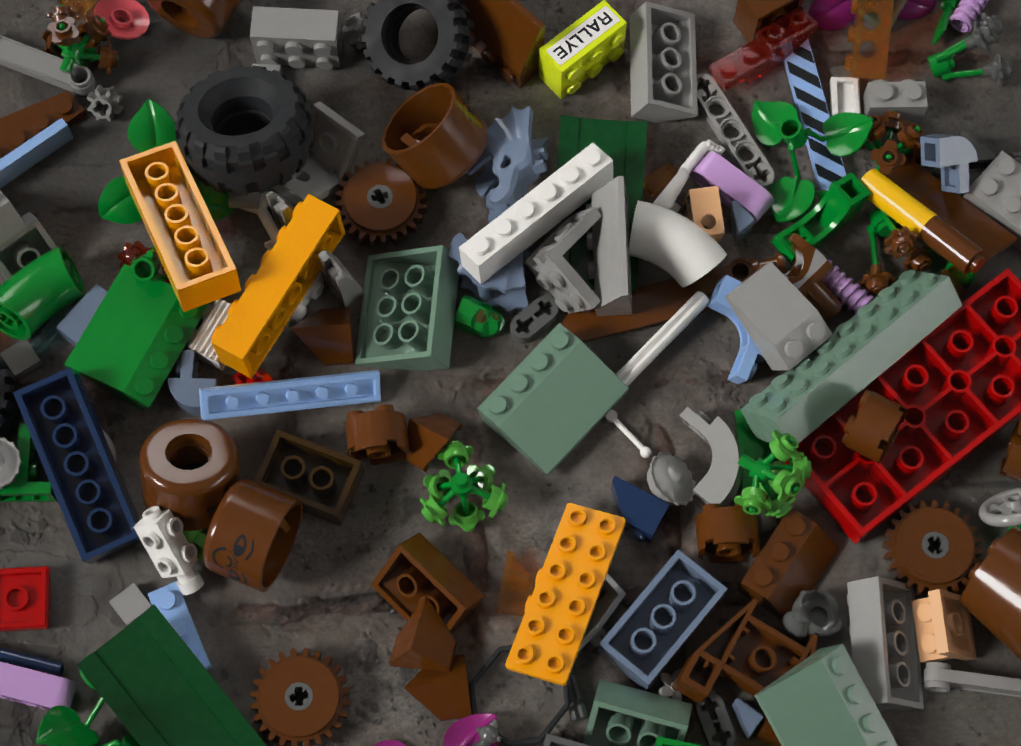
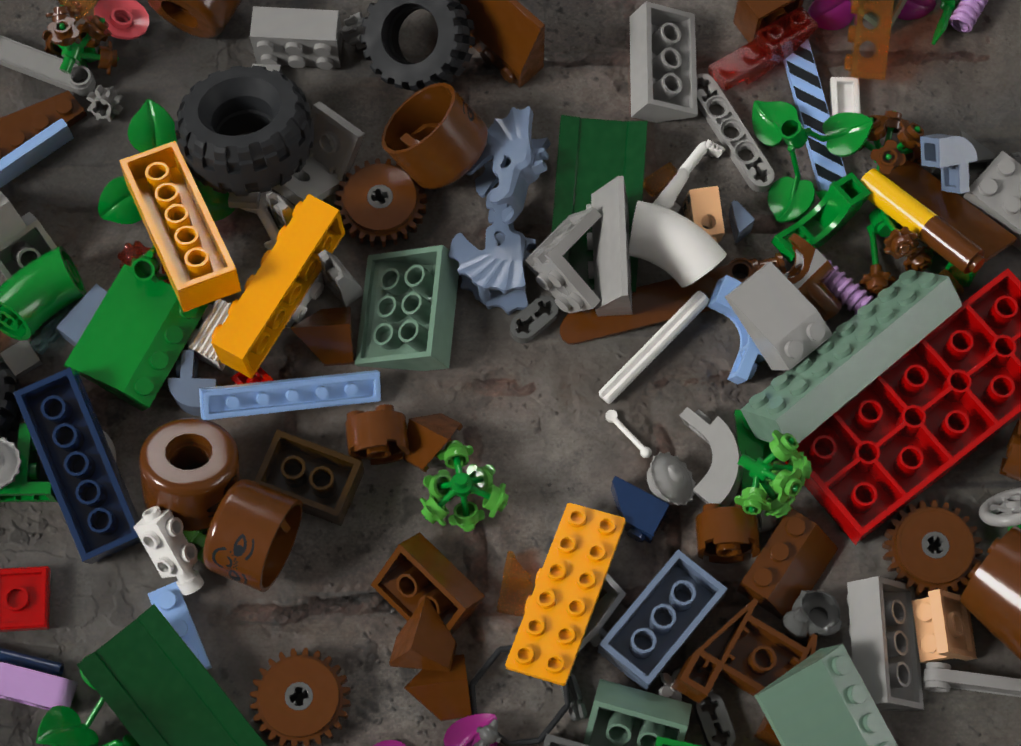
(130, 604): light grey tile -> none
(478, 318): green rock -> none
(536, 213): white brick -> none
(552, 399): sand green slope -> none
(582, 49): neon yellow brick -> none
(732, 184): lavender beam -> none
(747, 717): sand blue slope -> none
(874, 426): reddish brown brick -> none
(905, 97): light grey brick -> none
(982, 36): dark grey plant -> none

